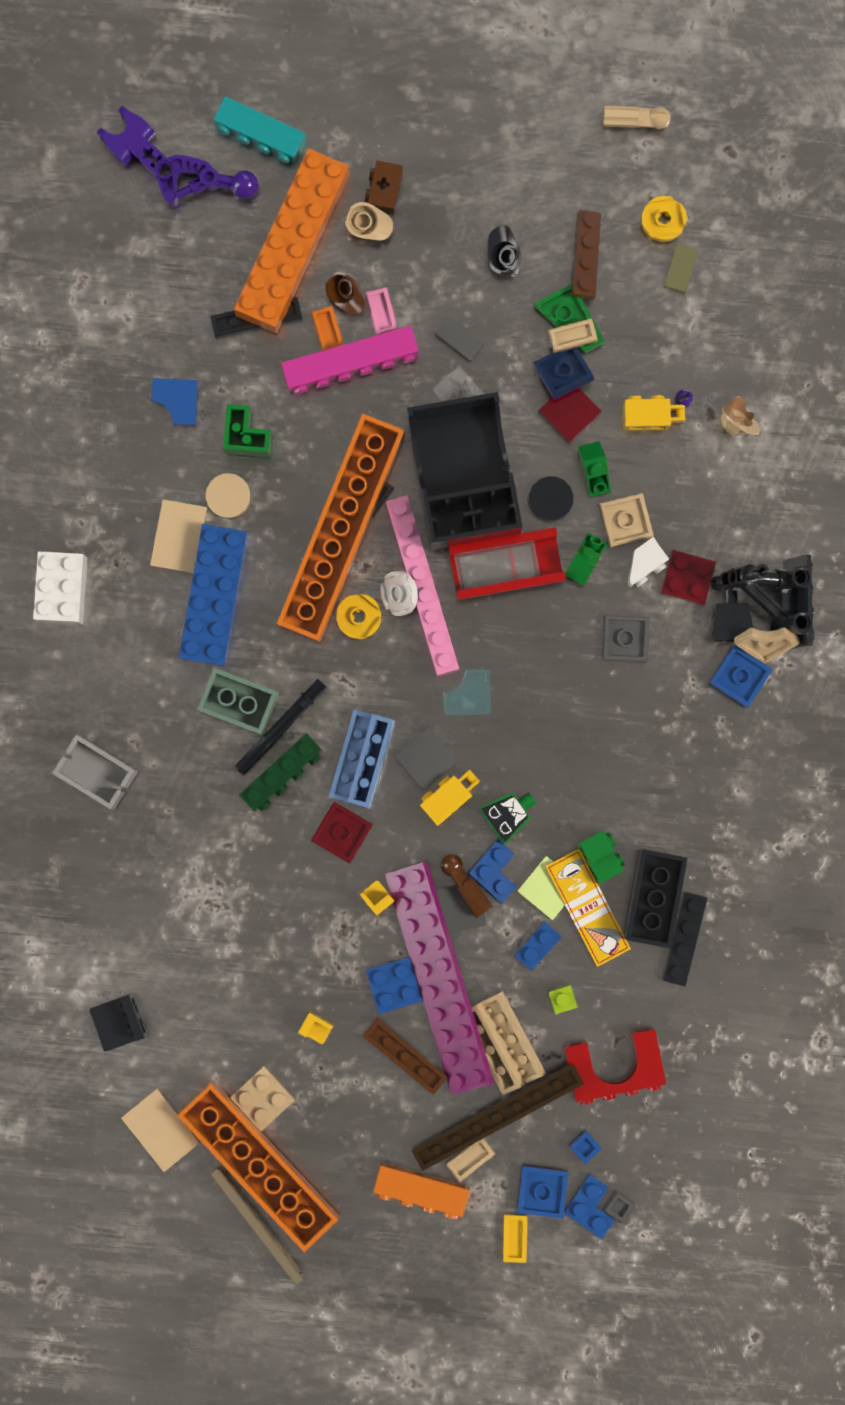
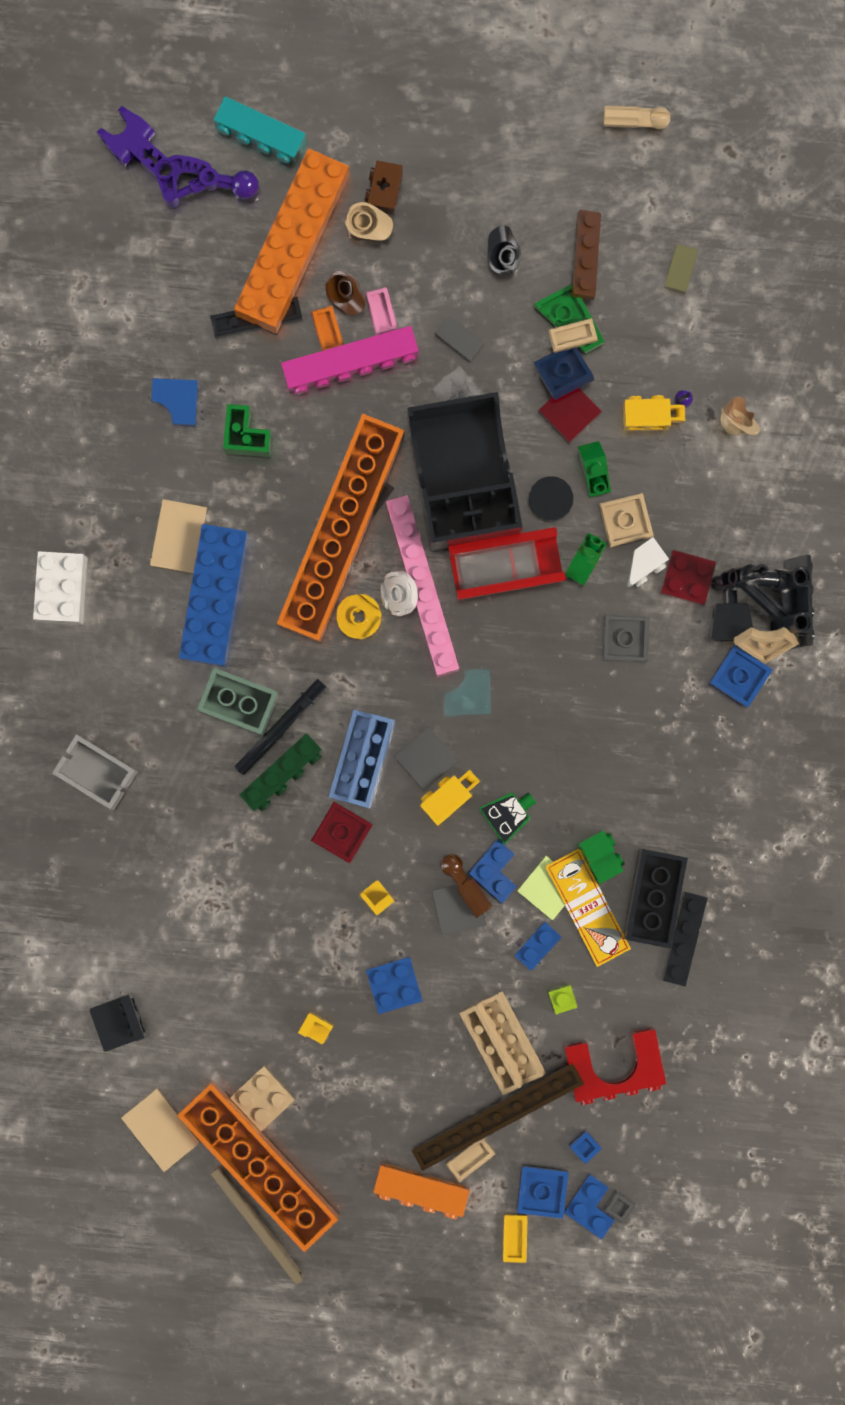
(228, 495): tan tile -> none
(405, 1056): reddish brown plate -> none
(439, 978): magenta plate -> none
(652, 212): yellow plate -> none

